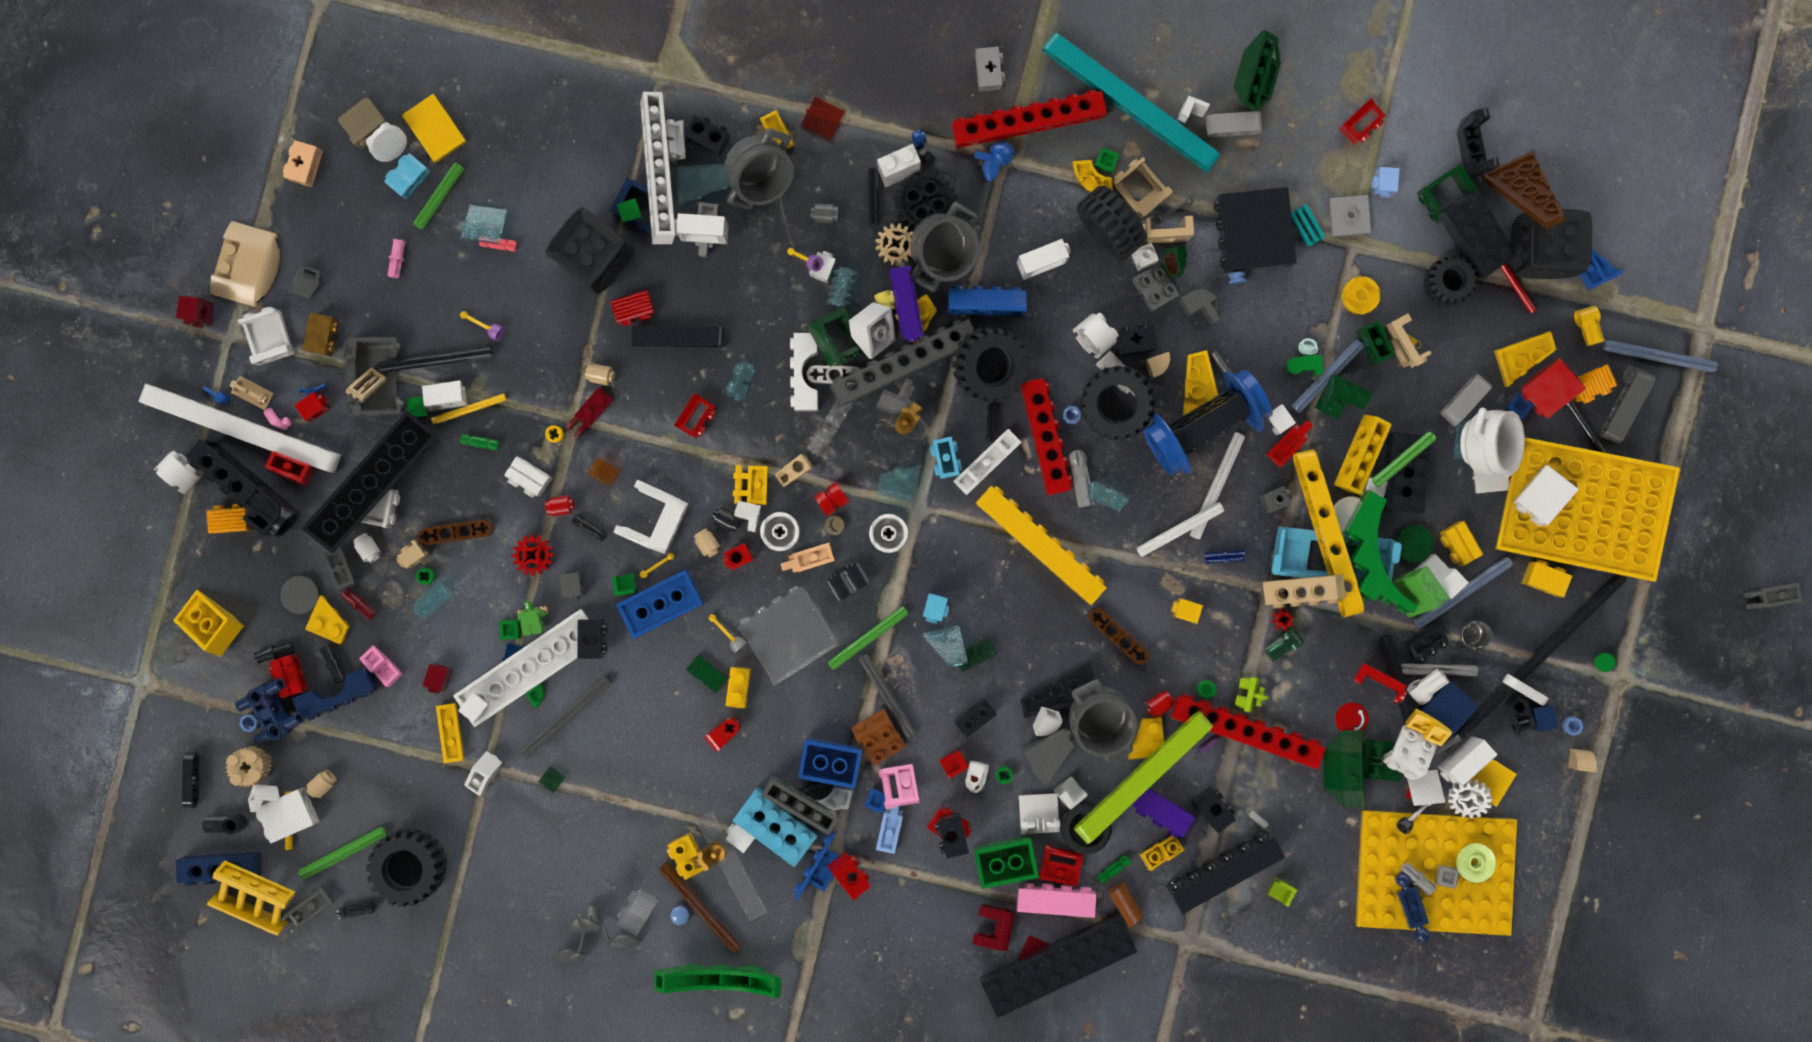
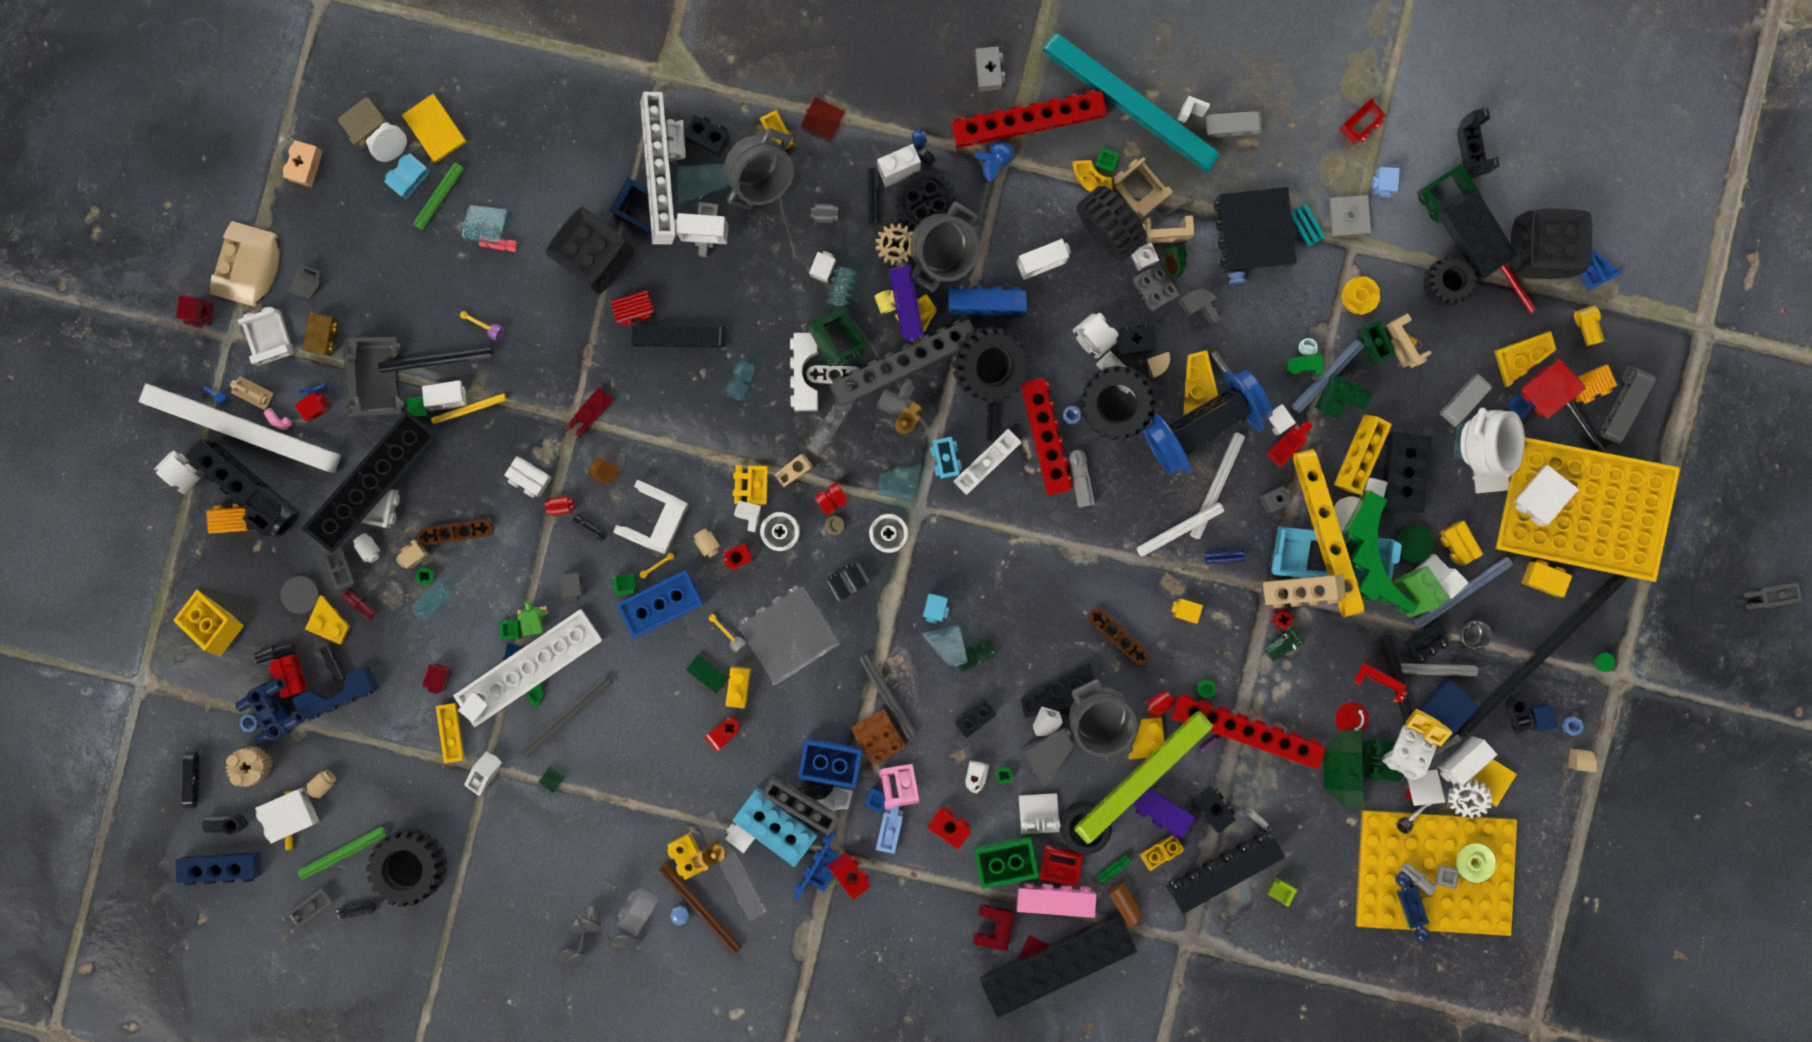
(256, 886): yellow fence -> none
(262, 794): white panel -> none
(289, 468): red brick -> none
(358, 394): tan tile -> none
(381, 666): bright pink slope -> none
(396, 258): bright pink axle -> none
(479, 442): green axle -> none
(539, 549): red gear -> none
(559, 431): yellow bush -> none
(585, 649): black brick -> none
(600, 374): tan brick -> none
(629, 211): green tile -> none
(695, 416): red window -> none
(717, 977): green arch -> none
(725, 519): black brick -> none
(809, 558): light nougat hinge -> none
(810, 261): medium lavender hinge -> none
(867, 638): bright green axle -> none
(873, 329): white slope -> none
(953, 763): red panel -> none
(954, 847): black brick -> none
(1044, 548): yellow brick -> none
(1070, 792): white panel -> none
(1107, 496): clear light blue hinge -> none
(1251, 685): lime hips -> none
(1258, 71): dark green wedge -> none
(1403, 459): bright green axle -> none
(1424, 689): white piece -> none
(1525, 689): white beam -> none
(1527, 188): reddish brown wing -> none
(1660, 356): sand blue axle -> none

